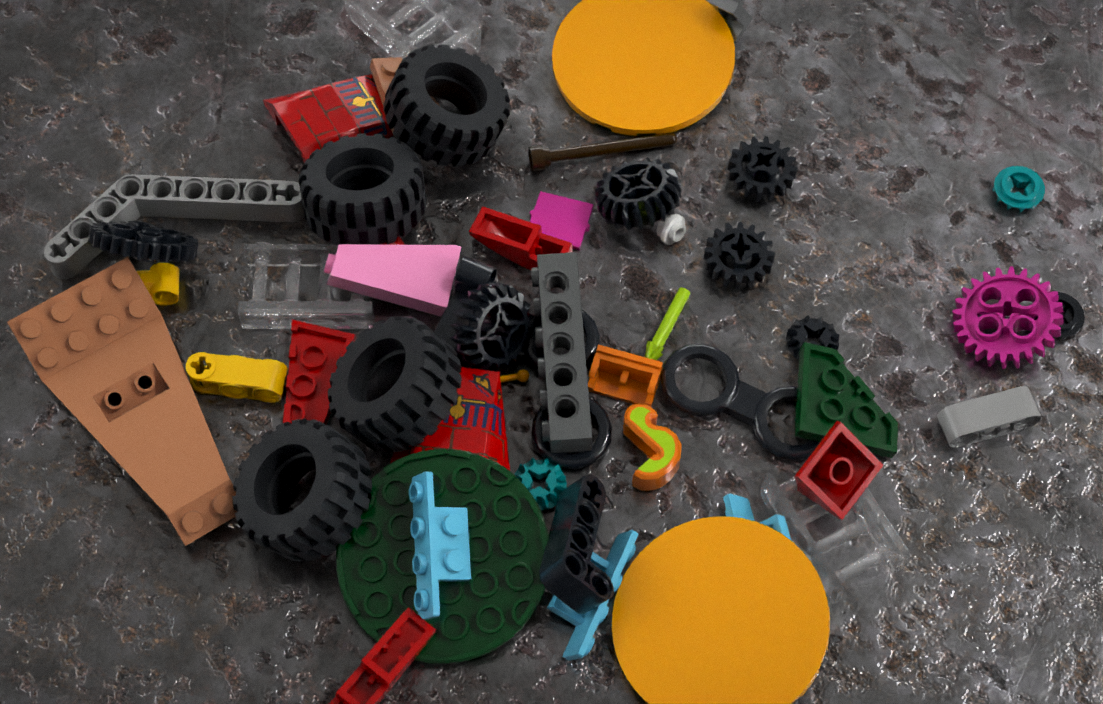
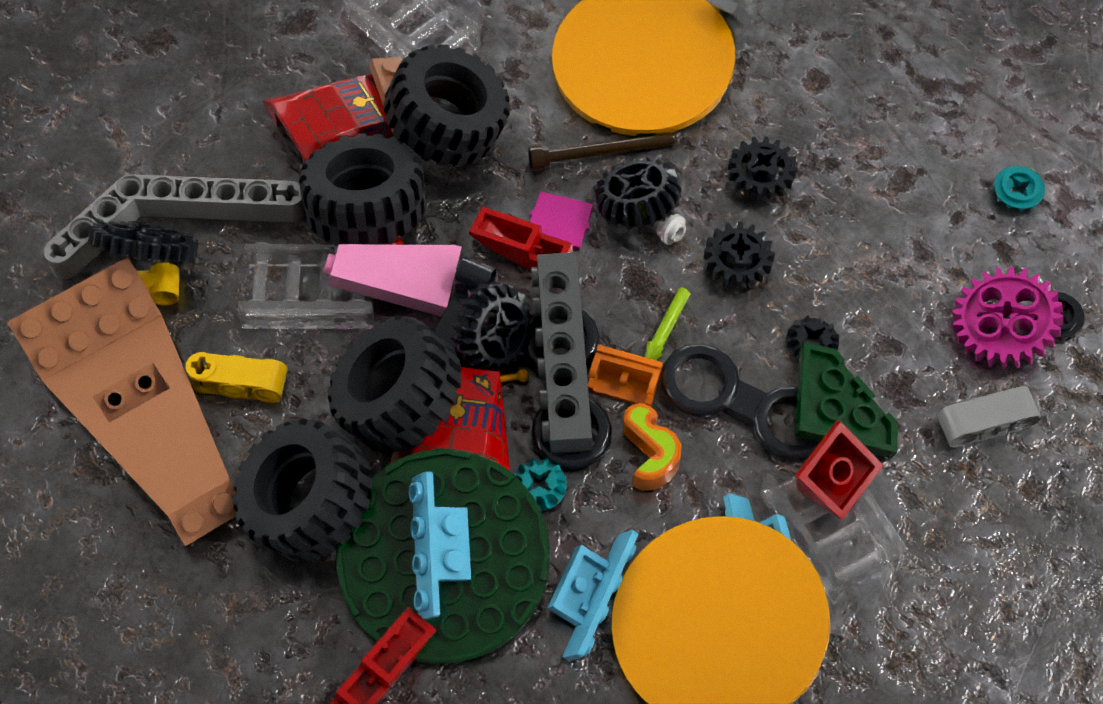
(311, 362): red wing -> none
(566, 561): black beam -> none

